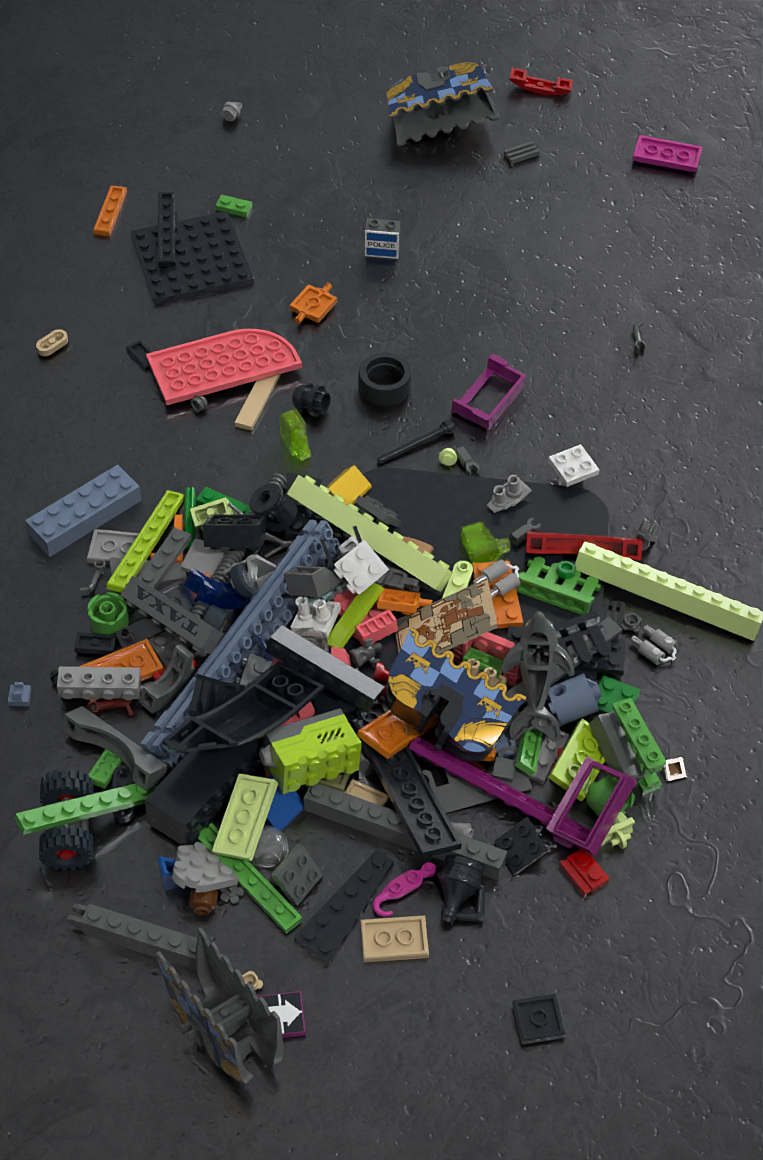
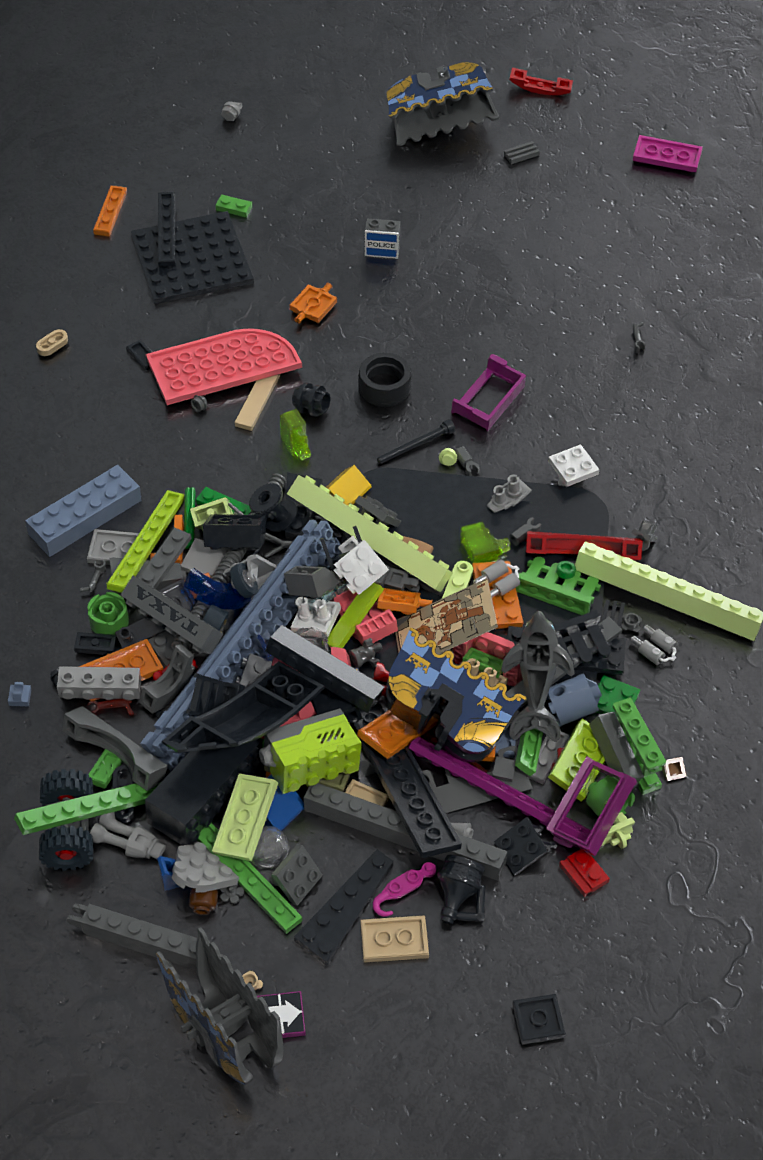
(140, 841): none -> light grey piece

